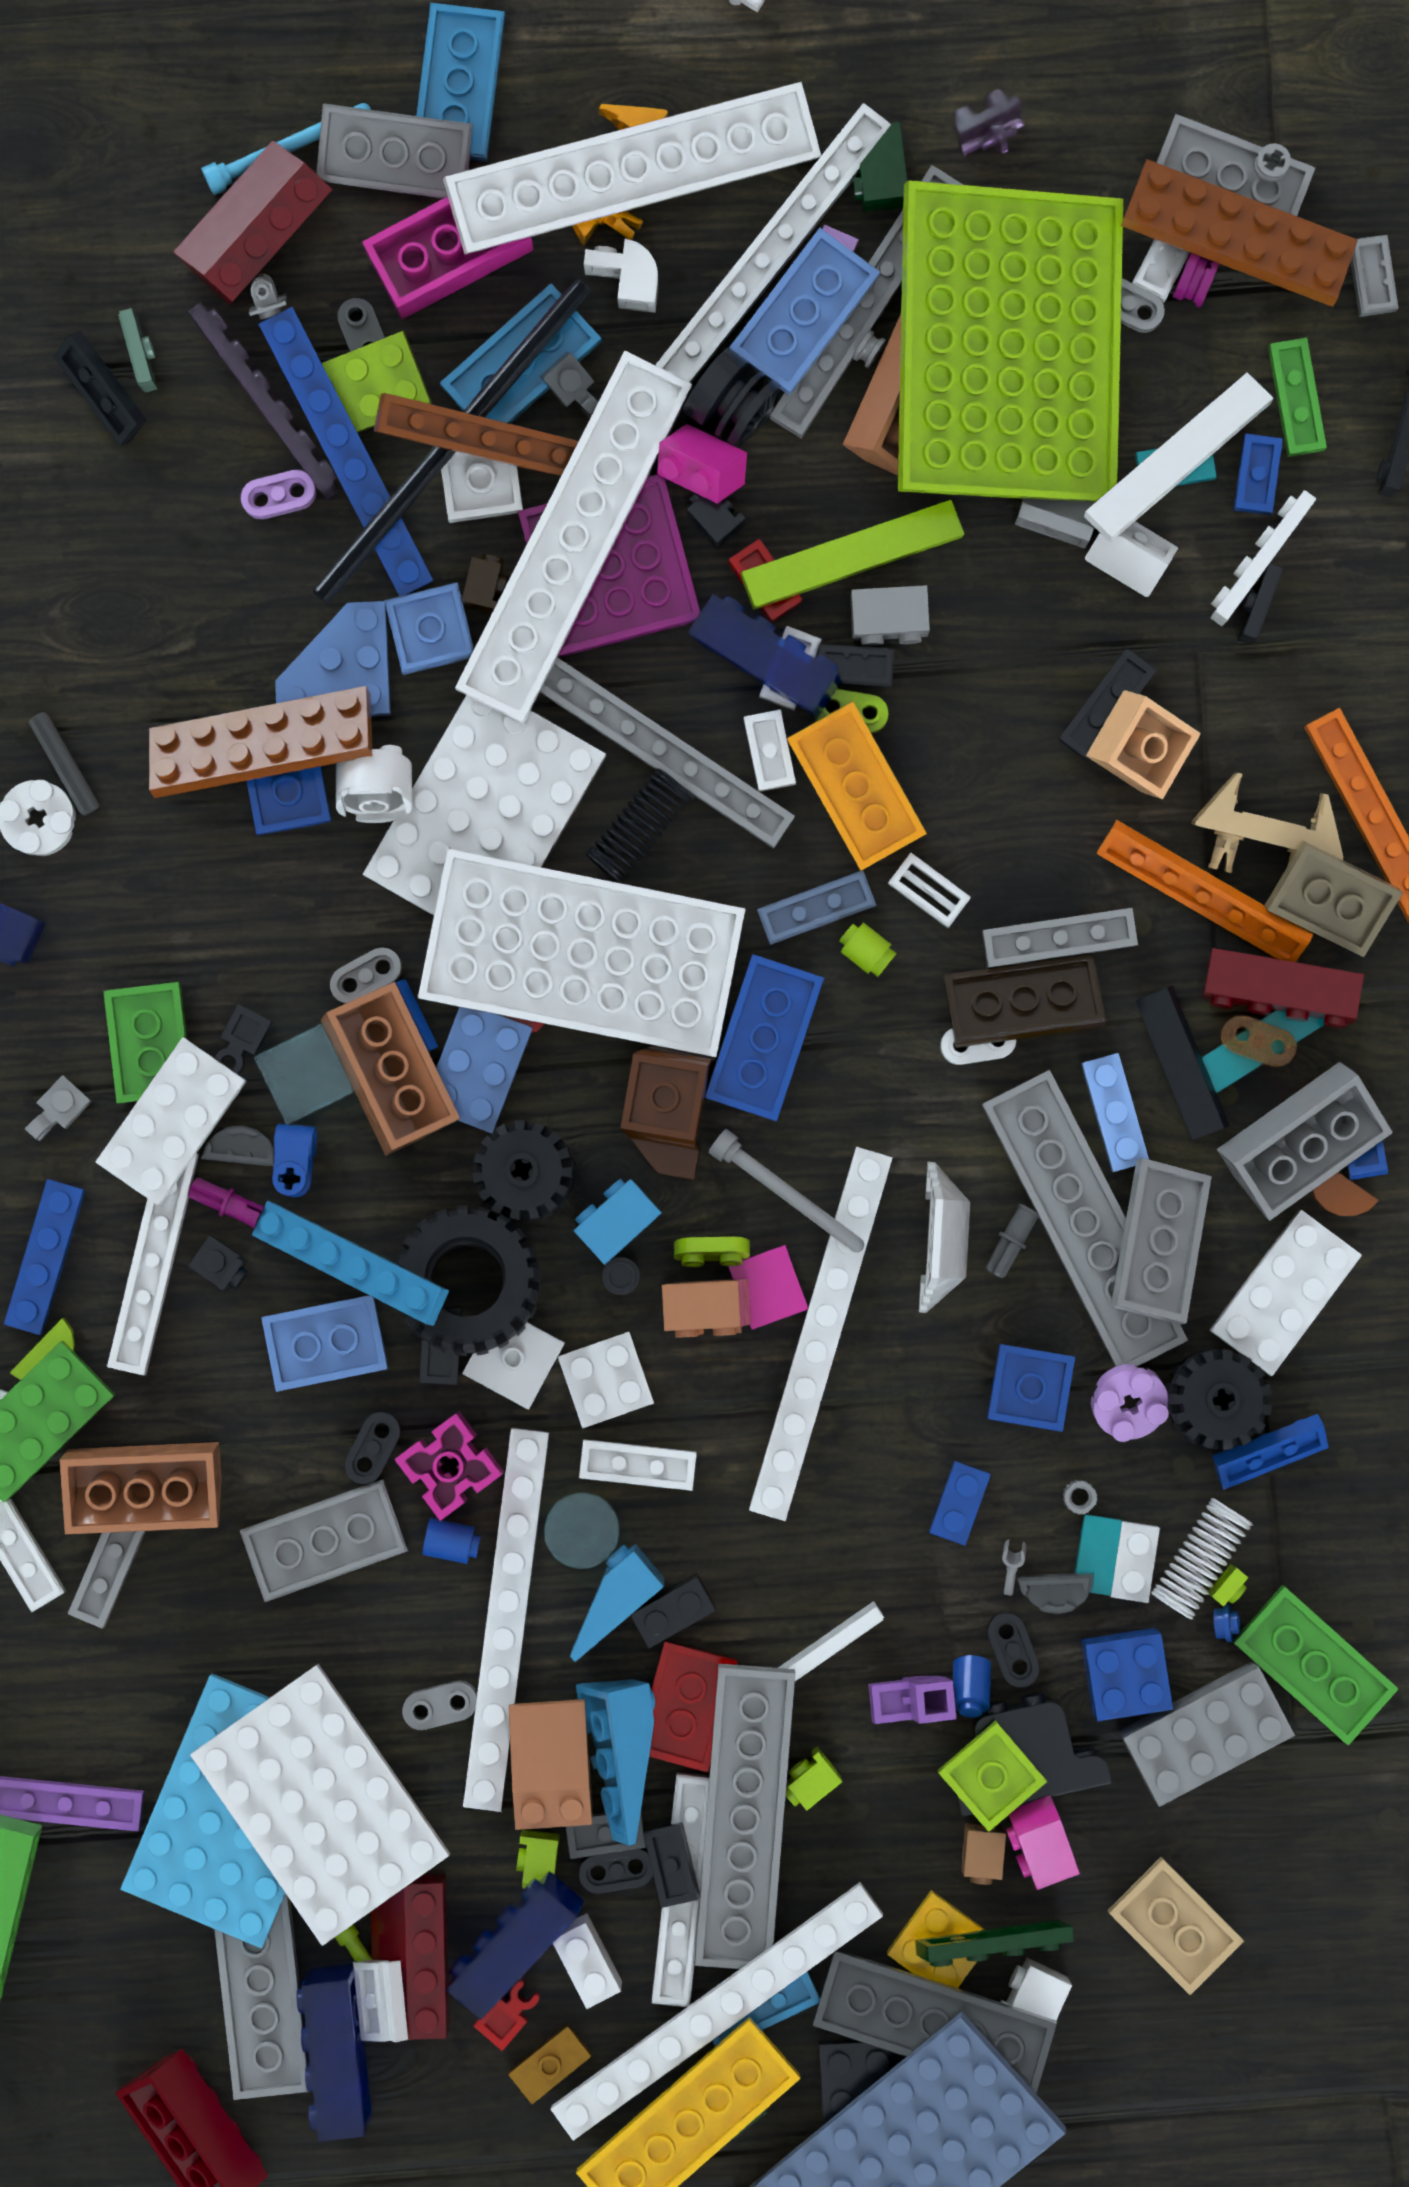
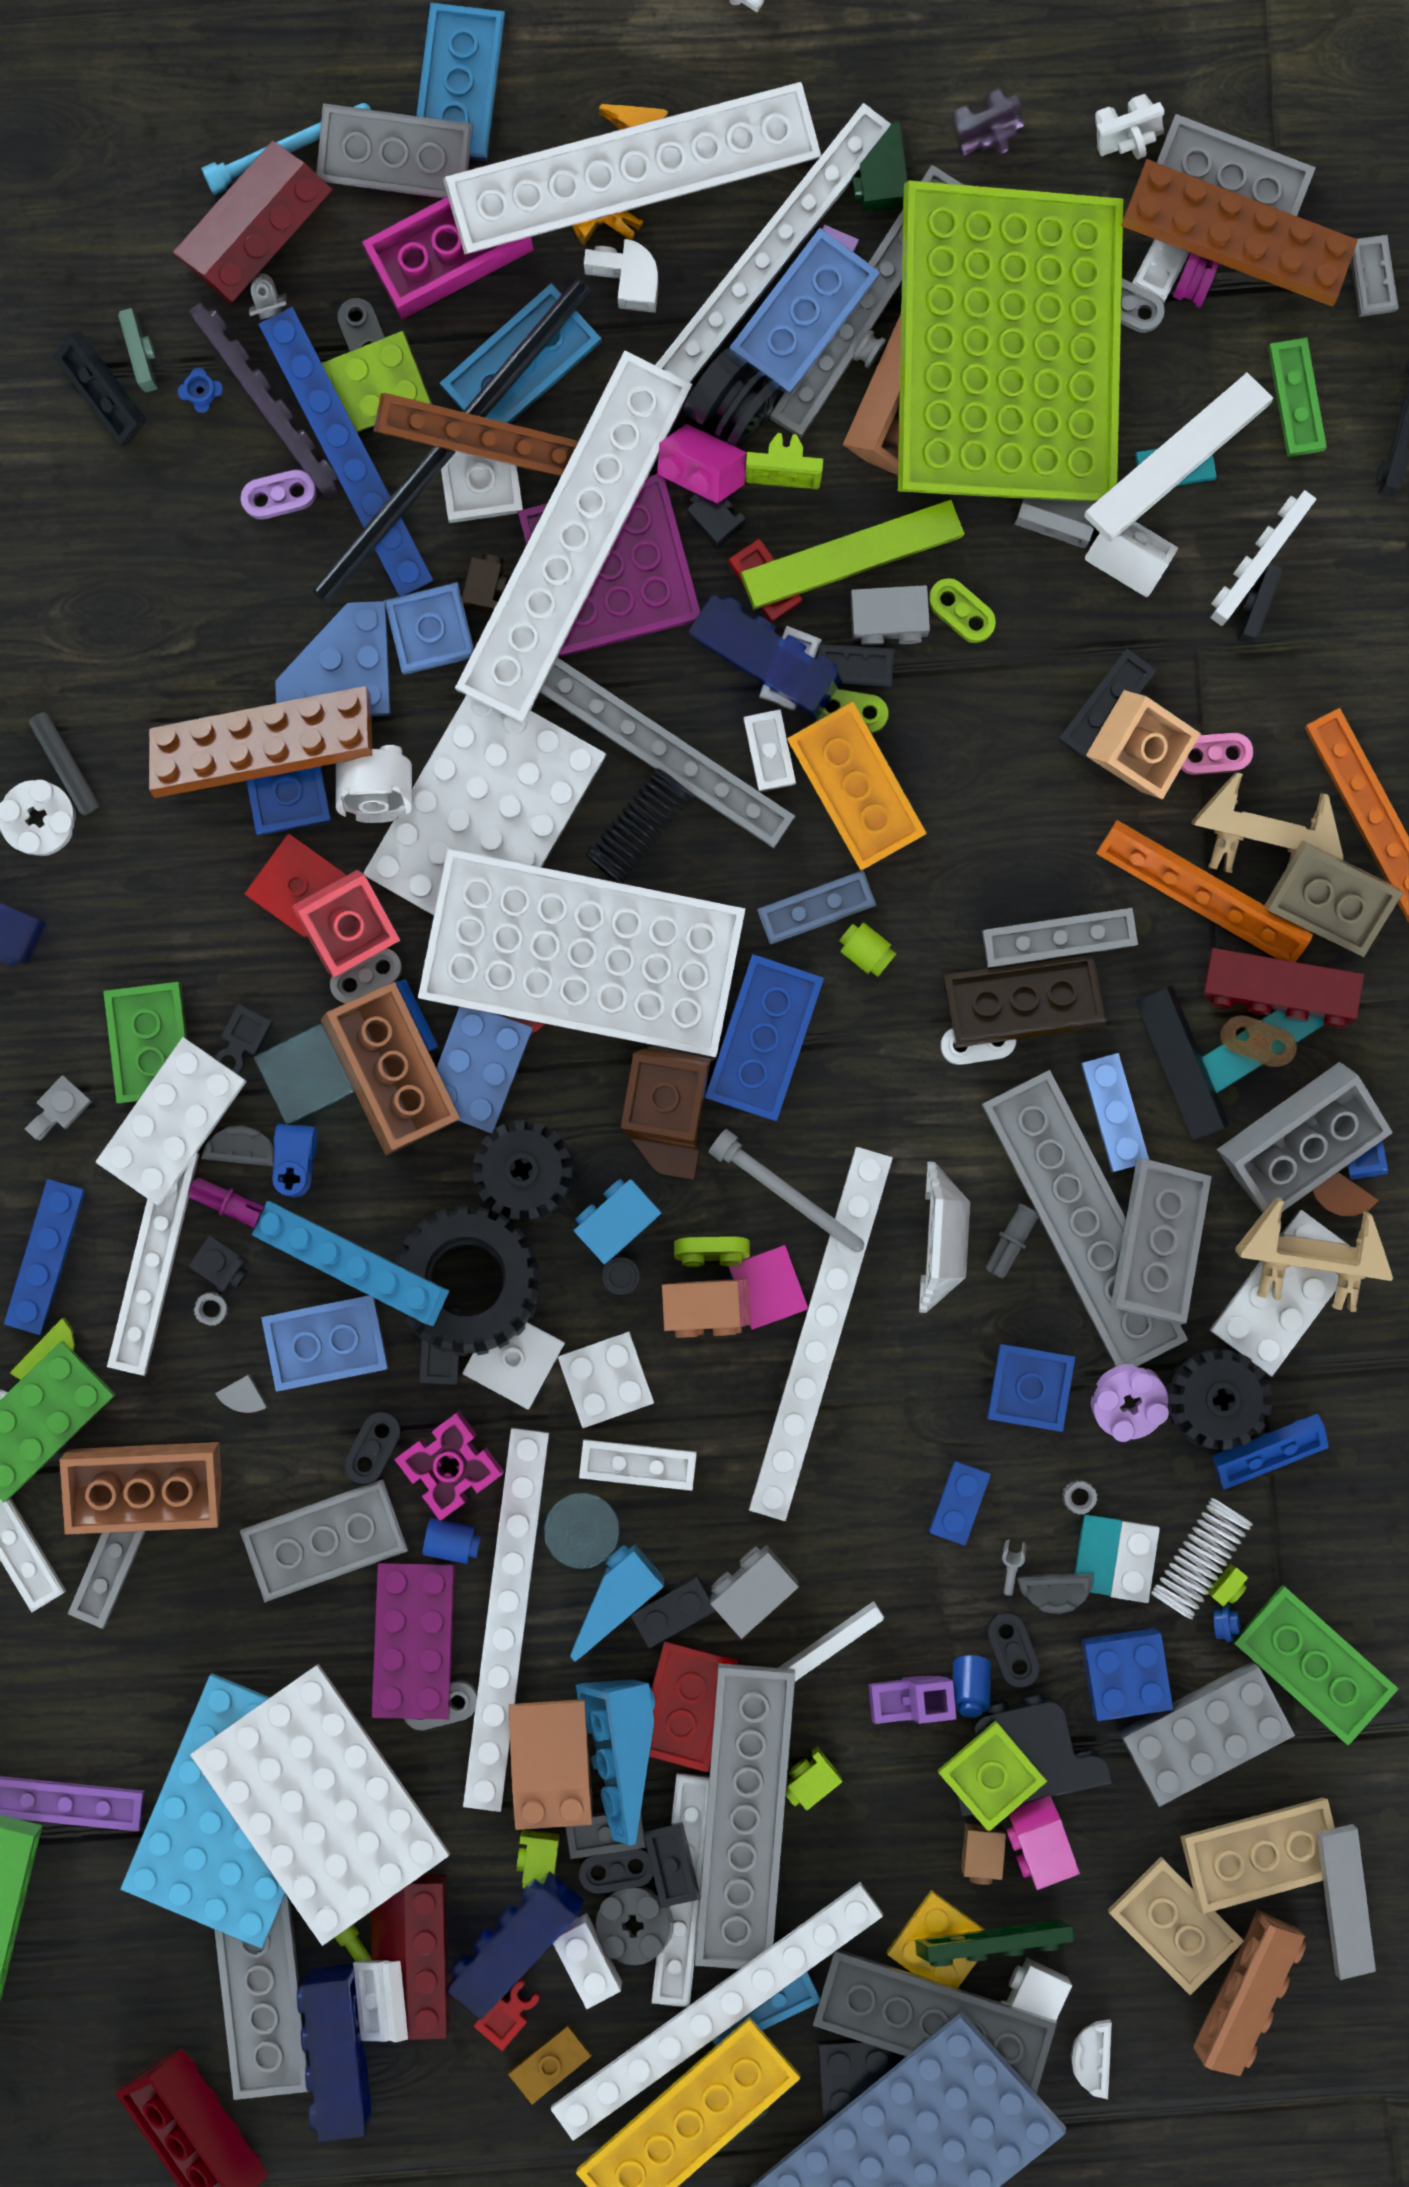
(189, 390): none -> blue plate
(215, 1296): none -> light grey axle
(242, 1396): none -> light grey tile
(289, 878): none -> red plate
(345, 923): none -> coral brick
(413, 1641): none -> magenta plate
(569, 383): dark grey plate -> none
(619, 1941): none -> dark grey plate
(753, 1590): none -> light grey brick
(784, 466): none -> lime piece
(920, 902): white tile -> none
(965, 607): none -> lime plate
(1092, 2057): none -> white tile
(1130, 130): none -> white hips
(1213, 754): none -> bright pink plate
(1249, 1993): none -> nougat slope
(1257, 474): blue plate -> none
(1257, 1855): none -> tan plate
(1266, 153): light grey bush -> none
(1346, 1901): none -> light grey tile
(1348, 1262): none -> tan hose

